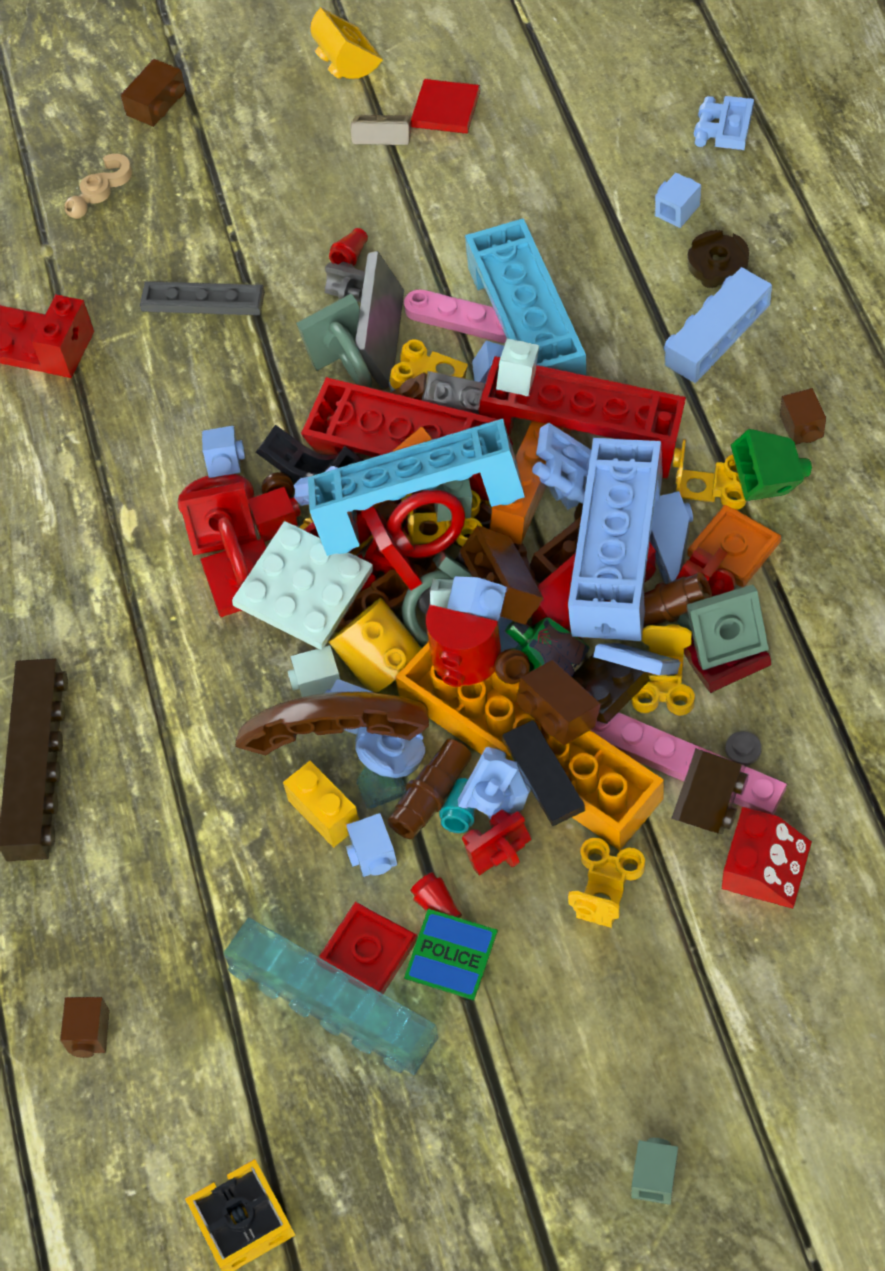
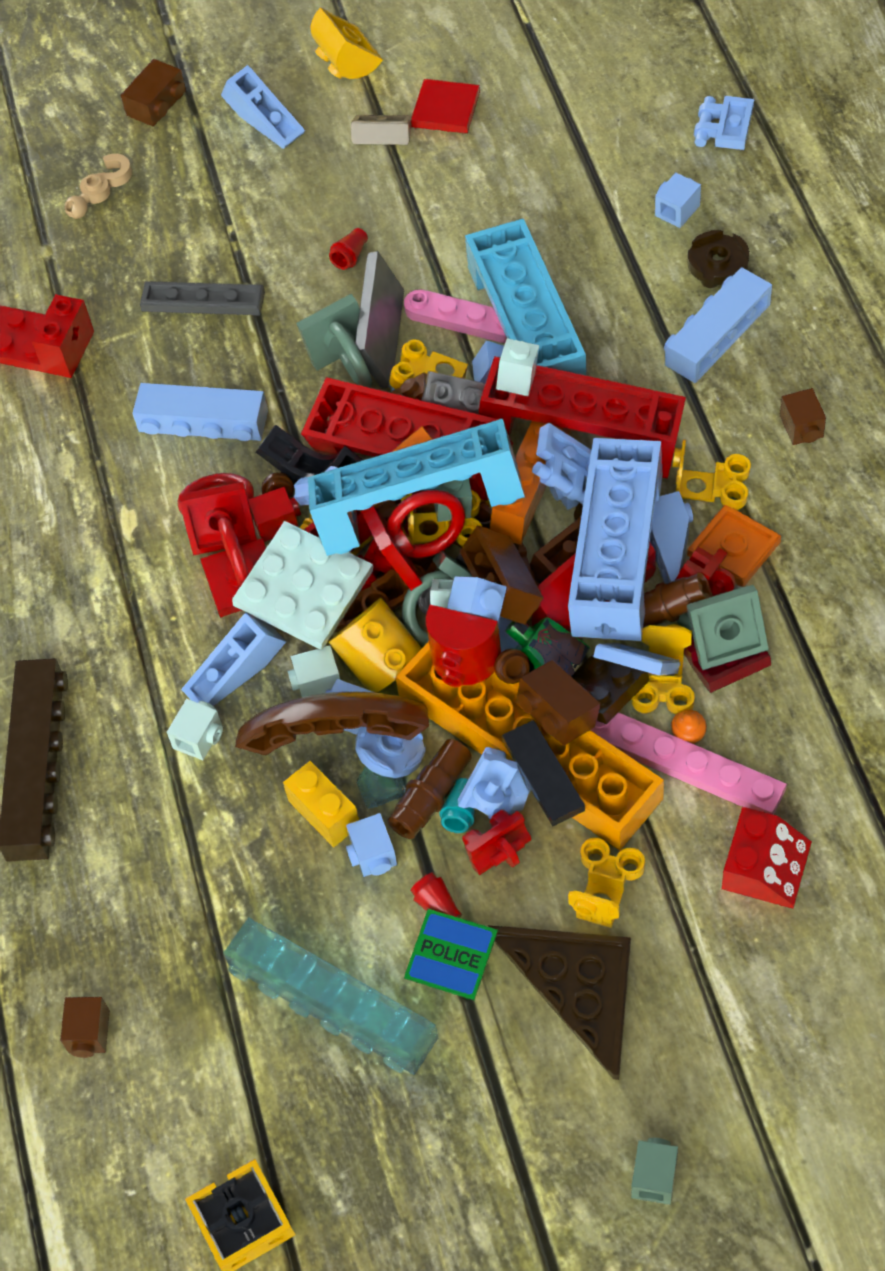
(195, 729): none -> light aqua brick
(200, 411): none -> light blue brick
(222, 451): light blue brick -> none
(235, 660): none -> light blue slope
(260, 107): none -> light blue slope
(344, 280): flat silver hips -> none
(369, 947): red tile -> none
(580, 980): none -> dark brown tile
(689, 726): none -> orange plate
(710, 792): dark brown slope -> none
(743, 748): flat silver plate -> none
(768, 464): green torso -> none

